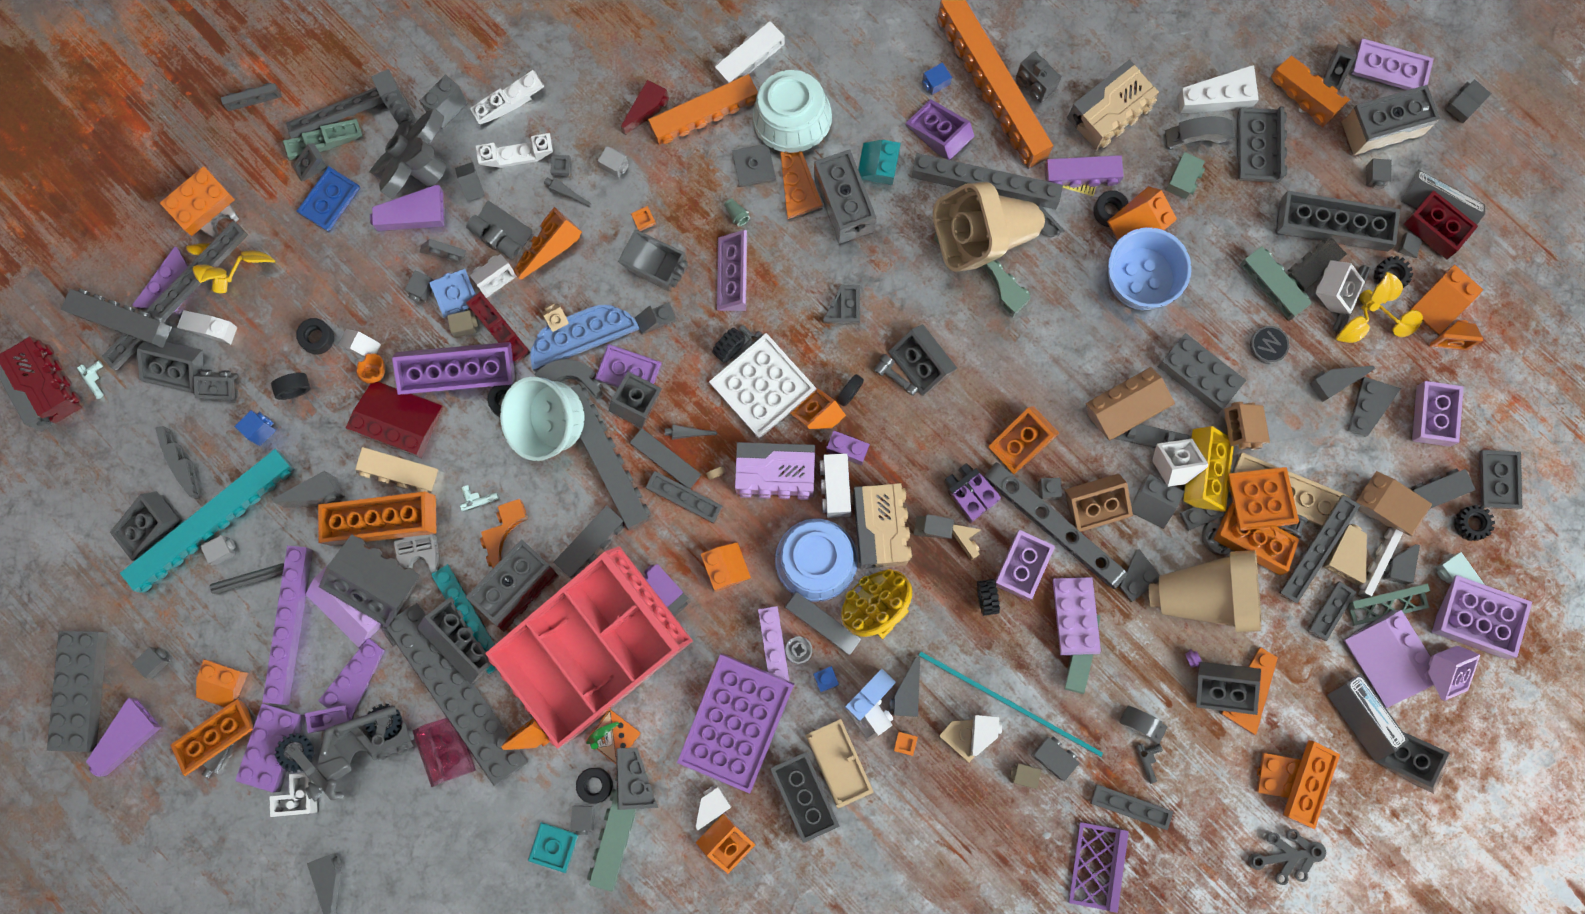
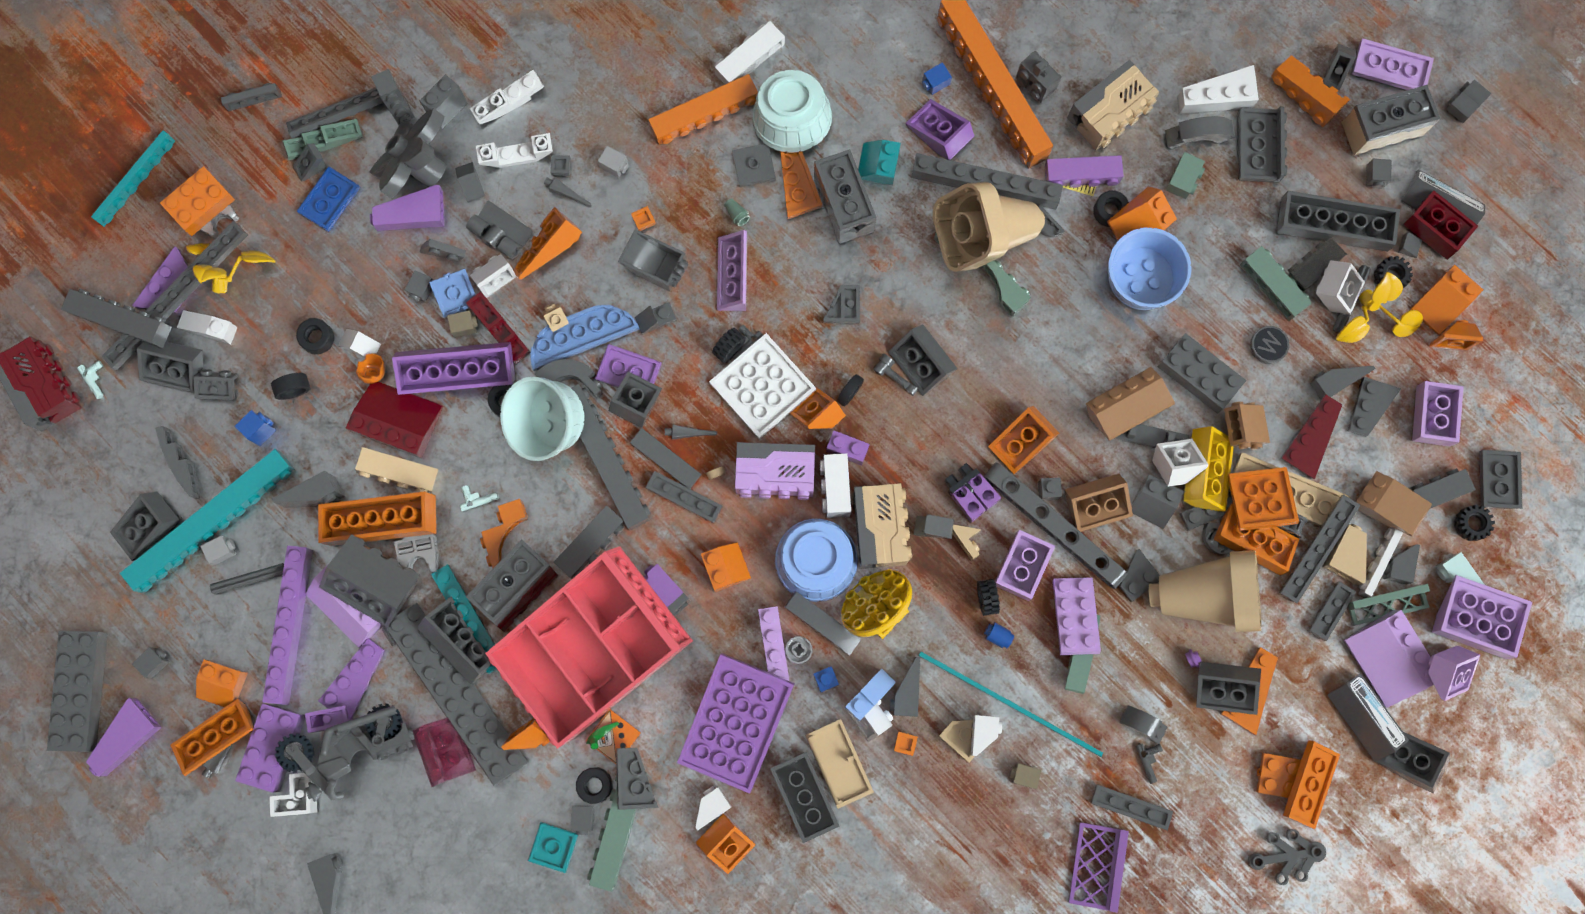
(133, 178): none -> teal plate
(646, 105): dark red slope -> none
(998, 635): none -> blue brick
(1056, 758): dark grey brick -> none
(1312, 440): none -> dark red wing

